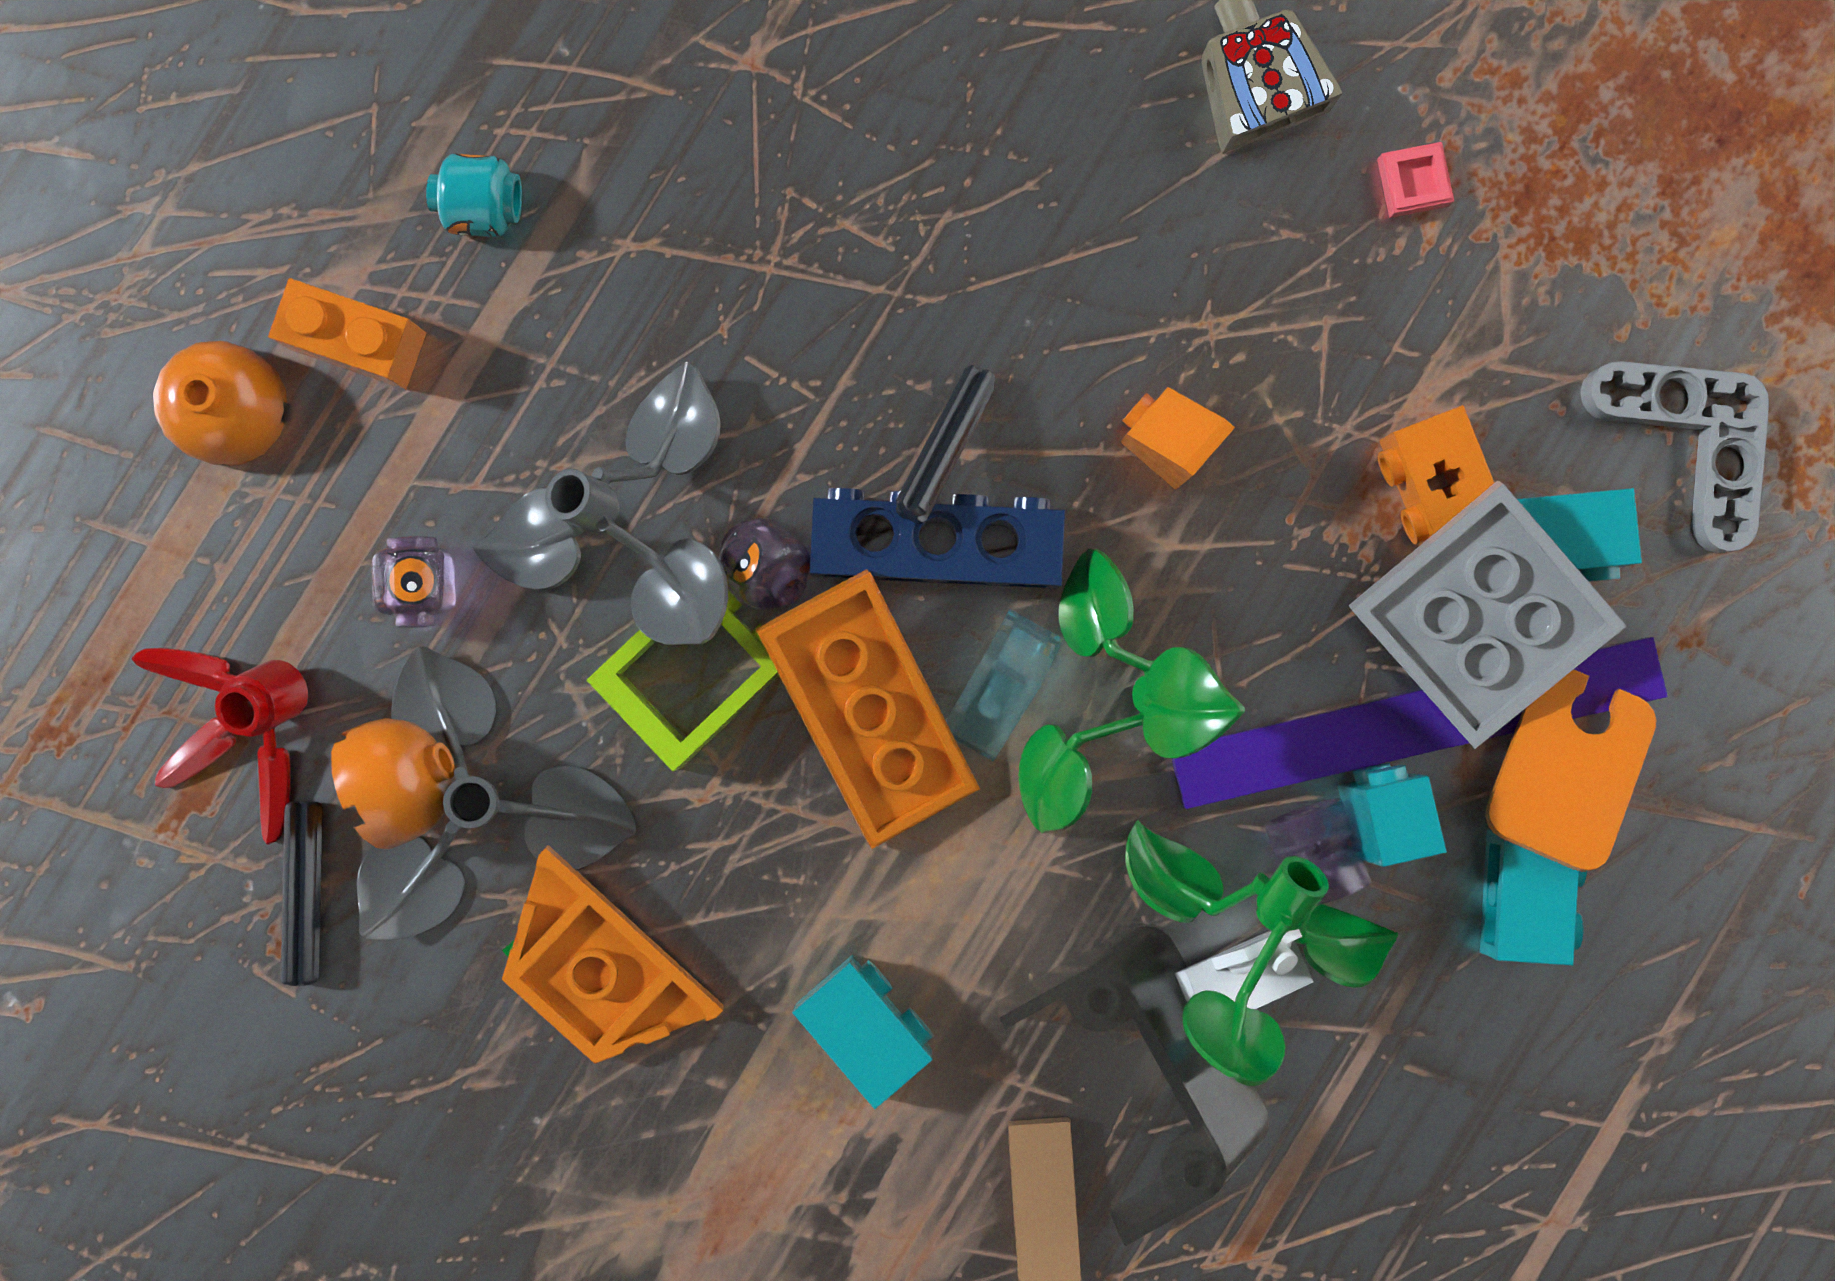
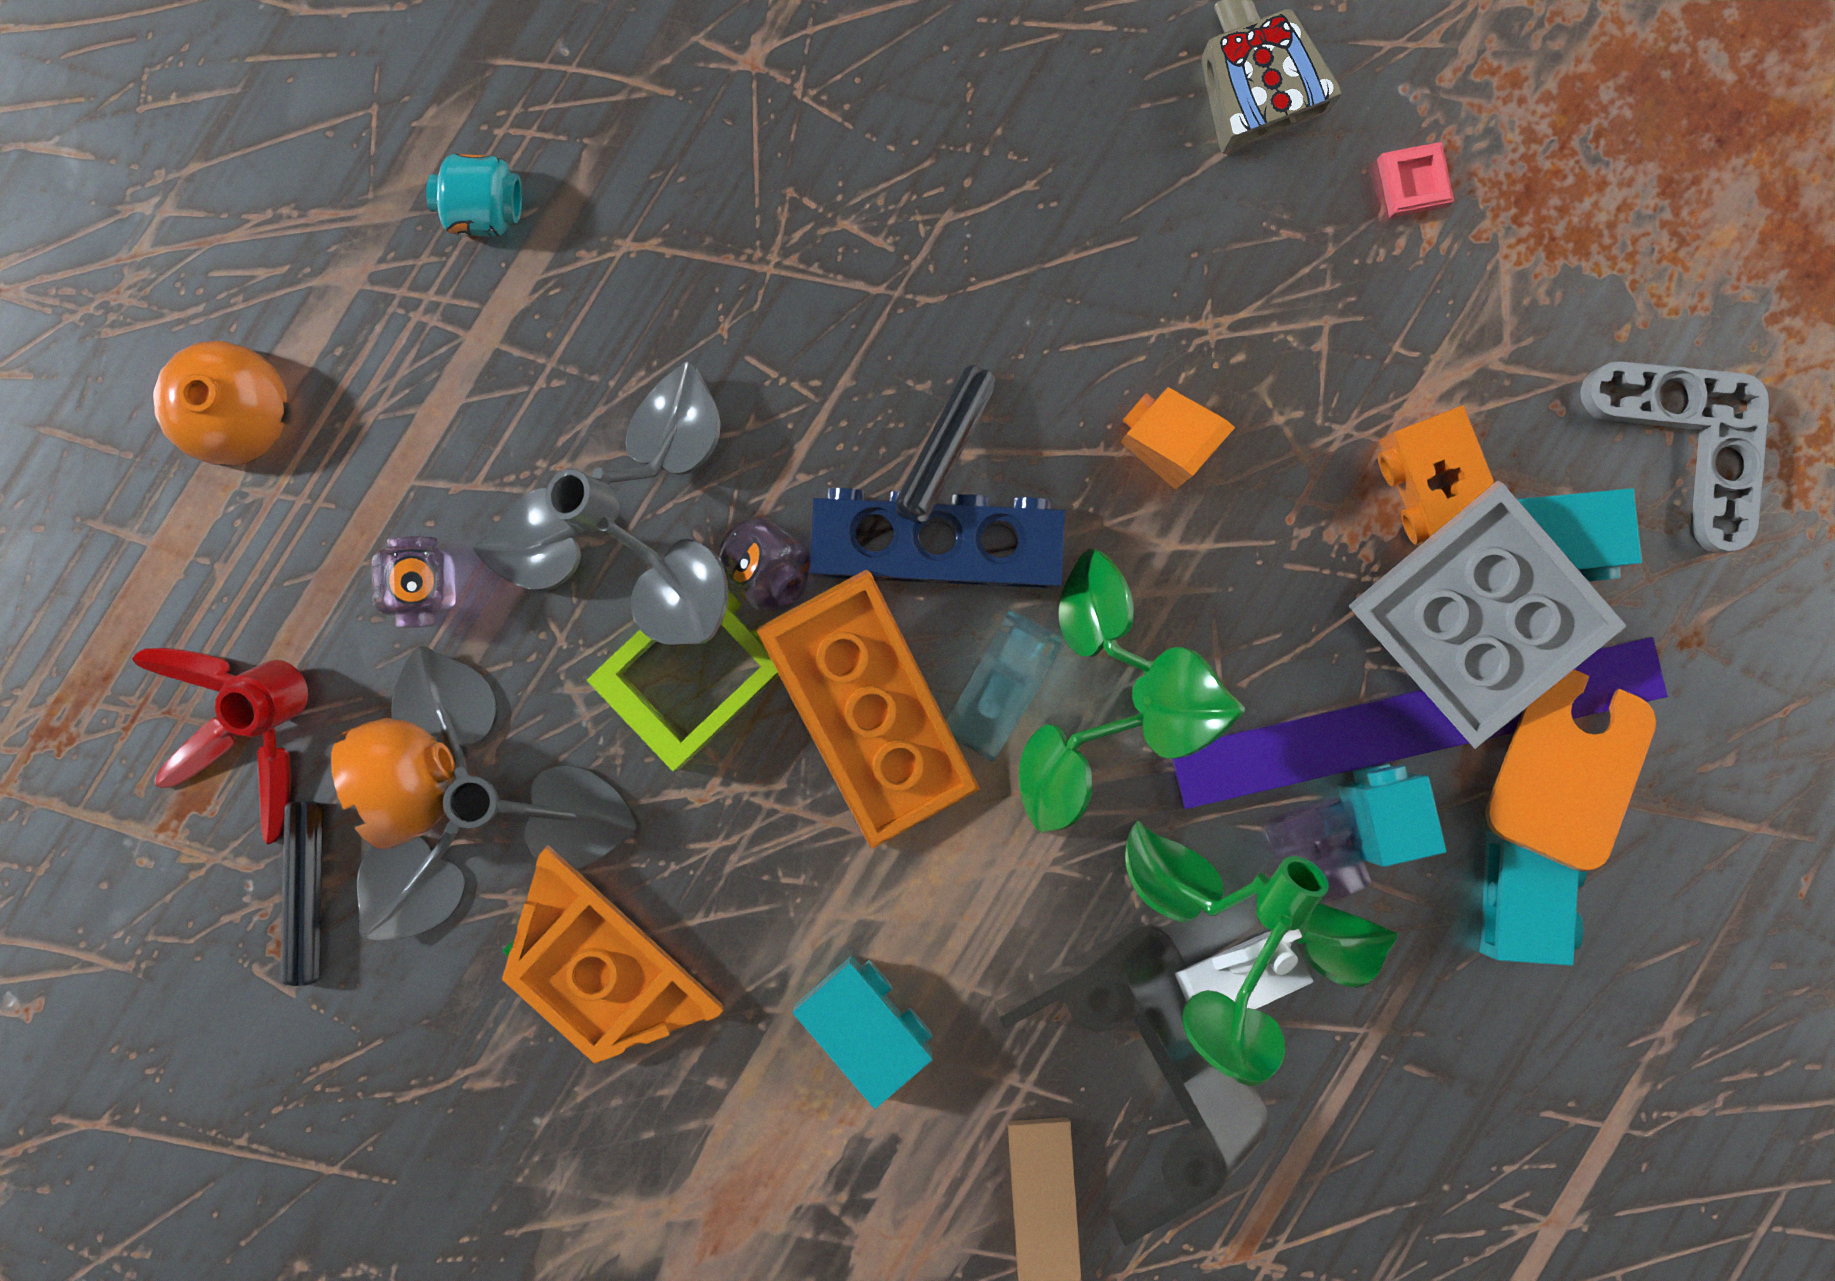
(347, 333): orange brick -> none

